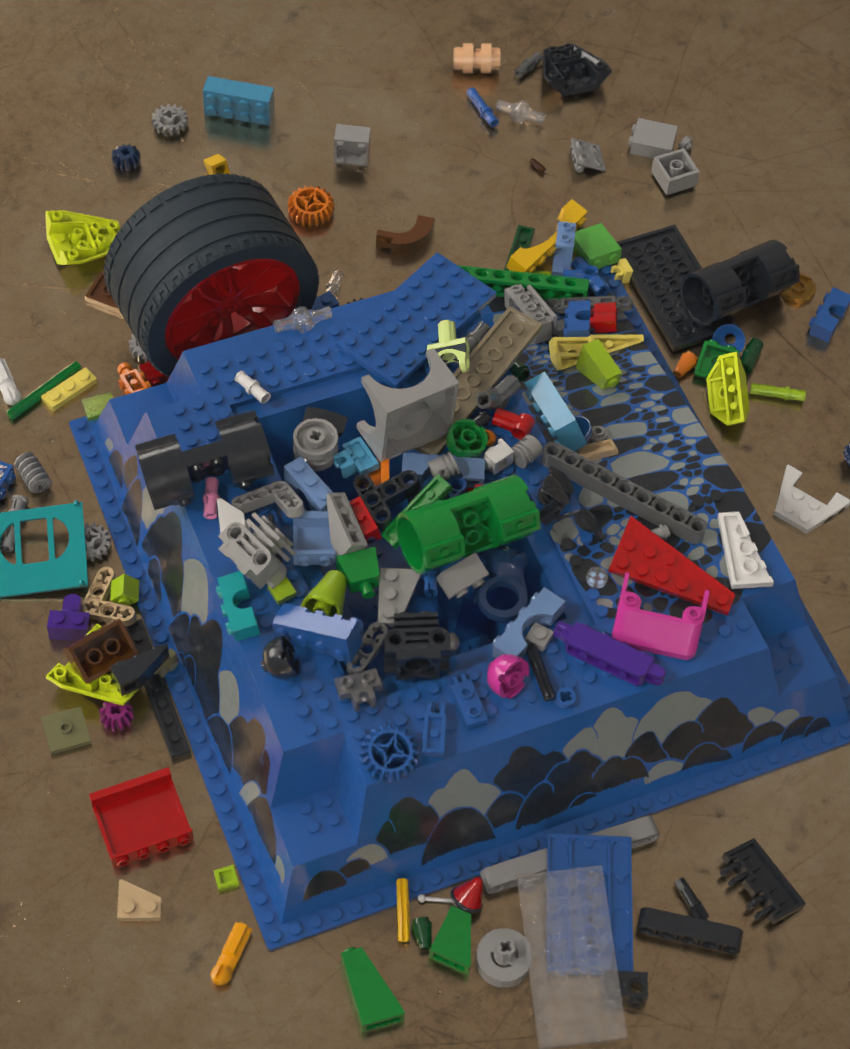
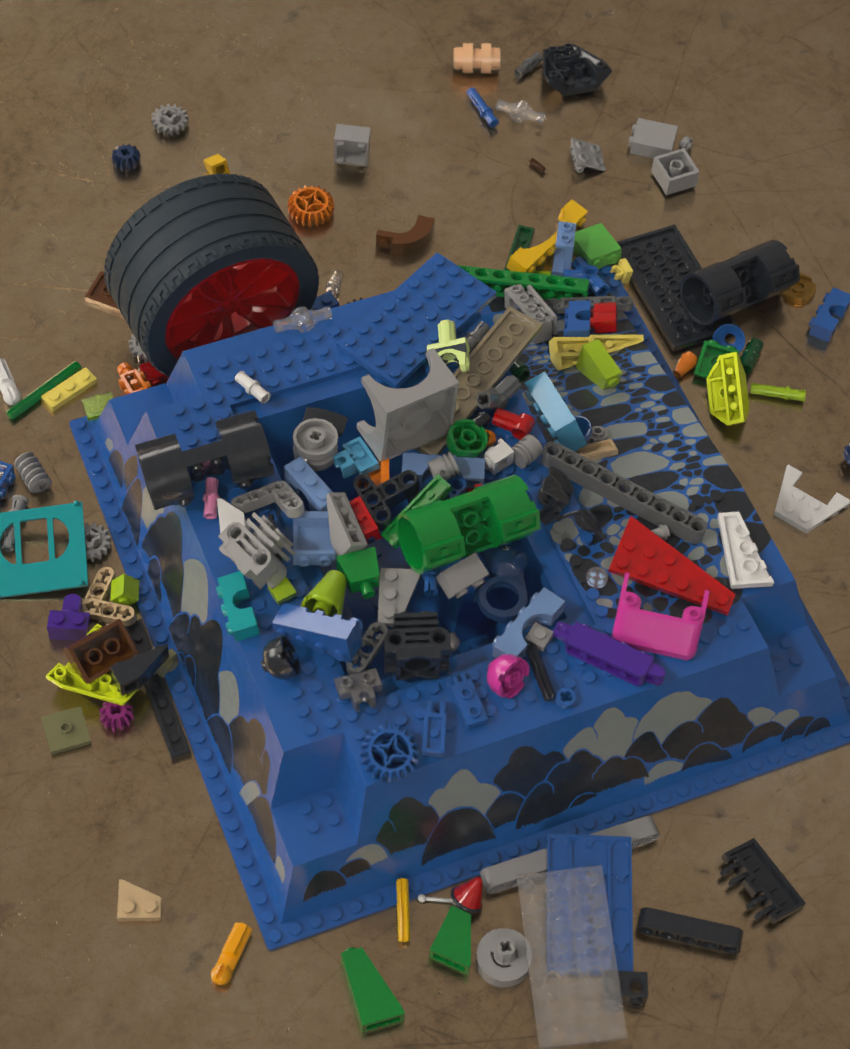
(78, 236): neon yellow wedge -> none
(141, 817): red panel -> none
(226, 878): lime tile -> none
(238, 100): dark azure brick -> none
(423, 932): dark green cone -> none
(691, 899): black piece -> none

